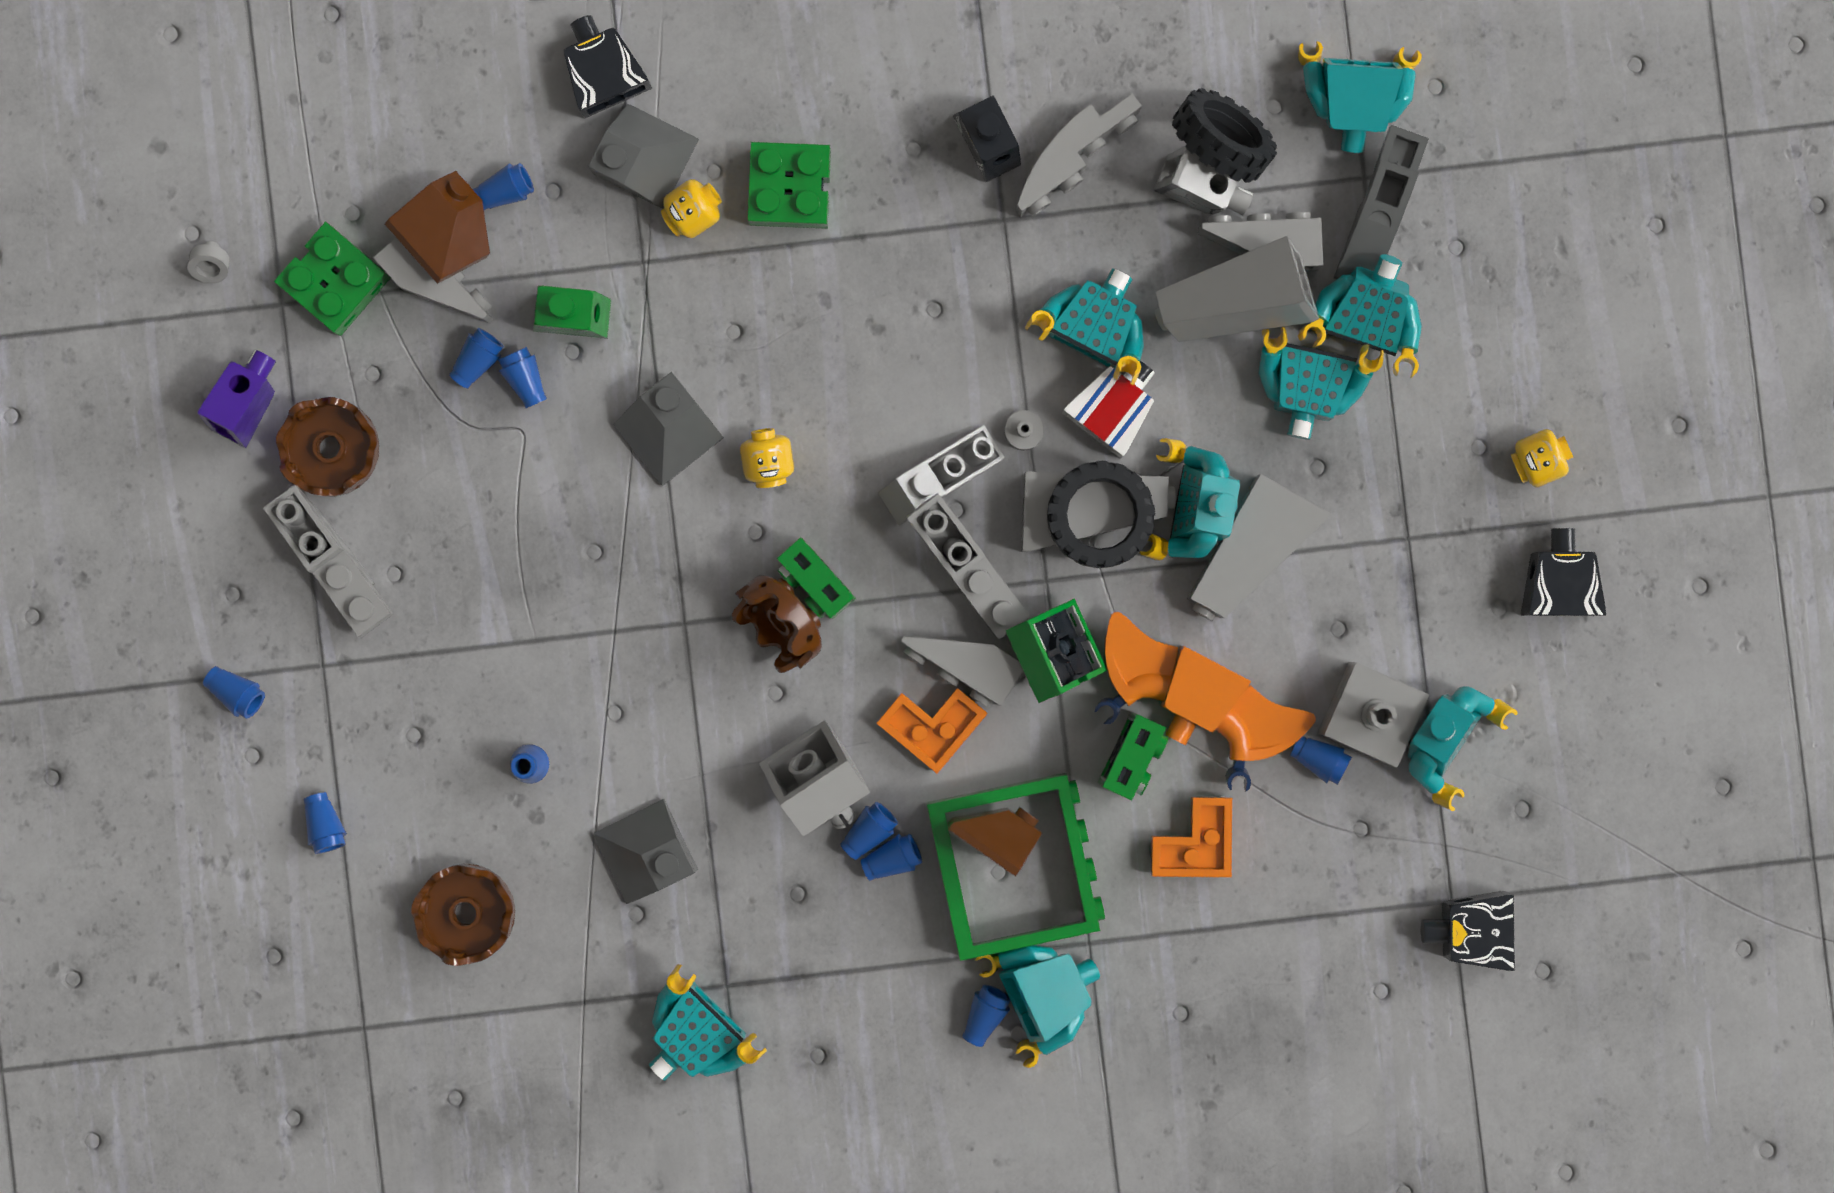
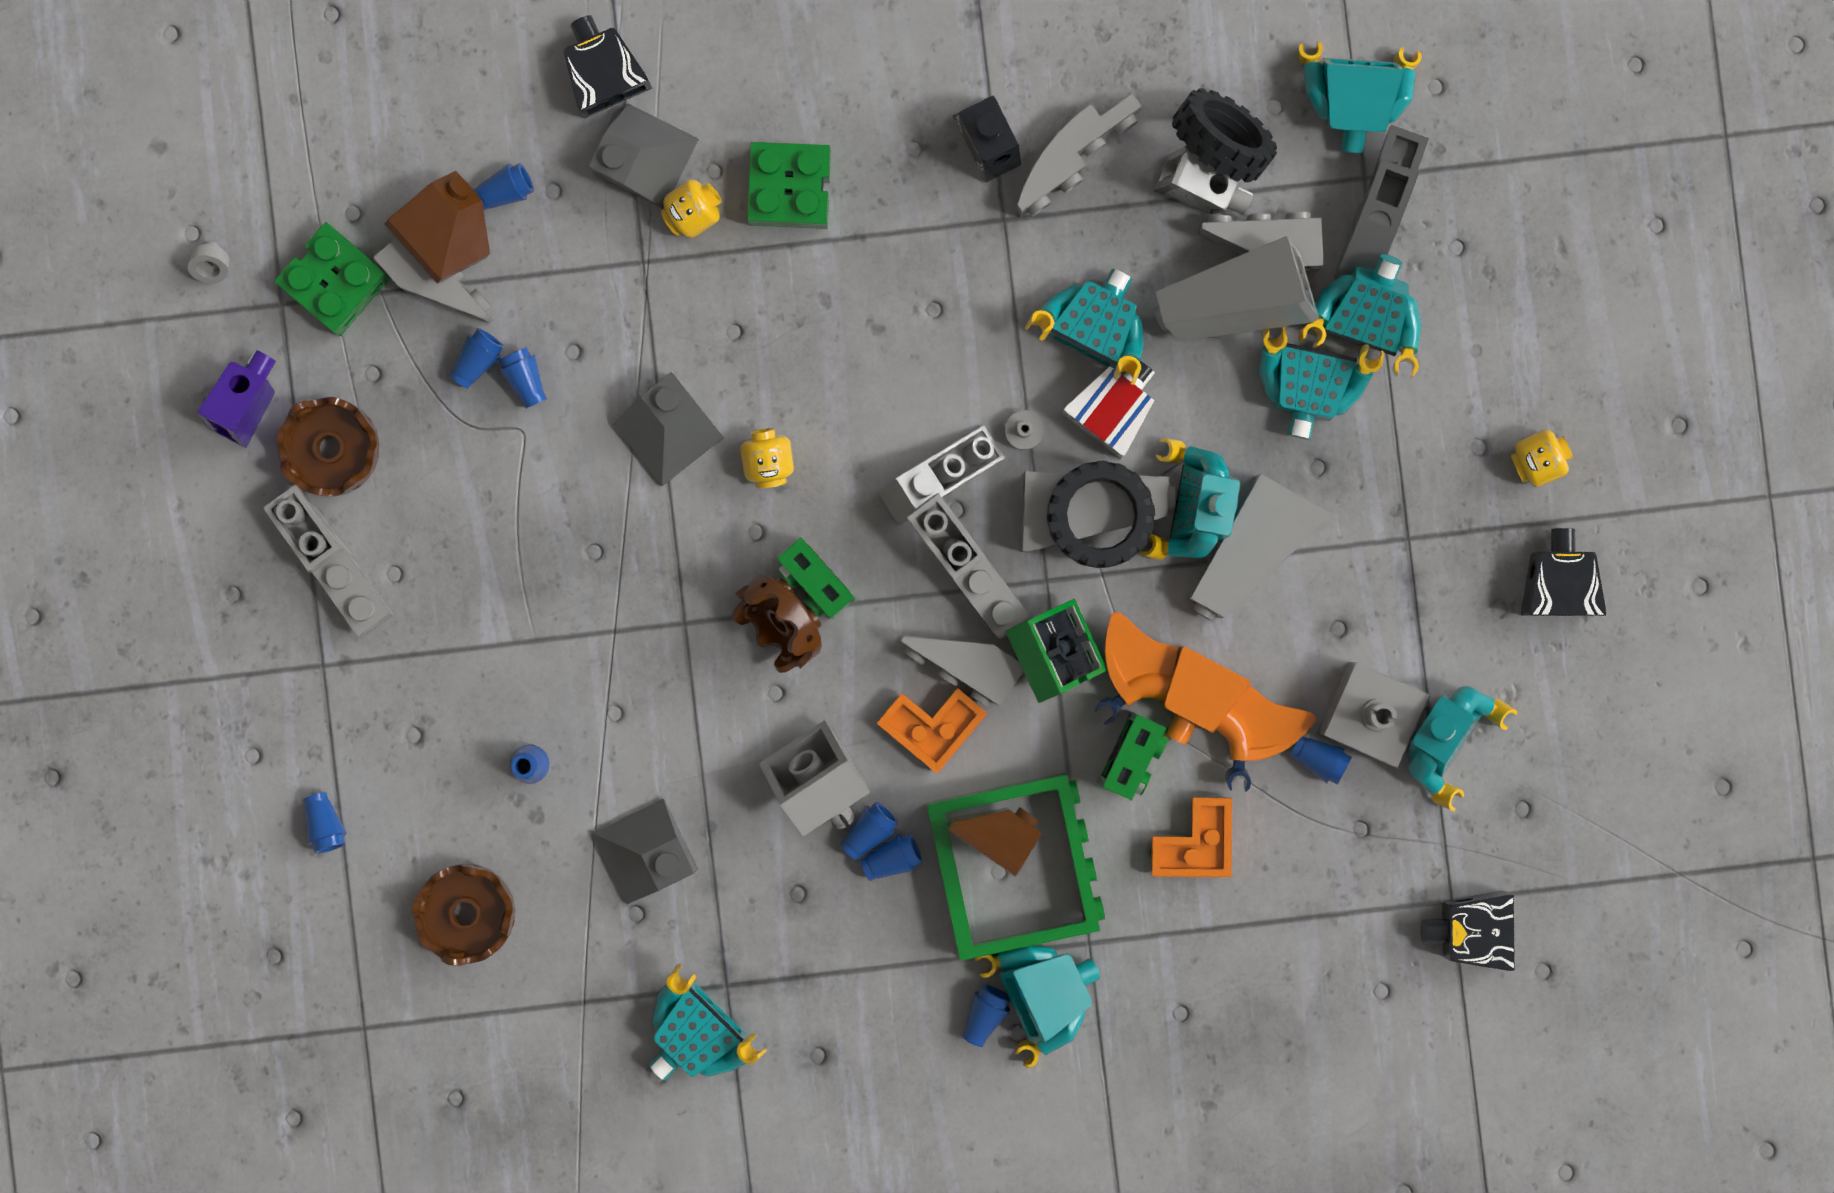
(236, 693): blue cone -> none
(571, 312): green torso -> none

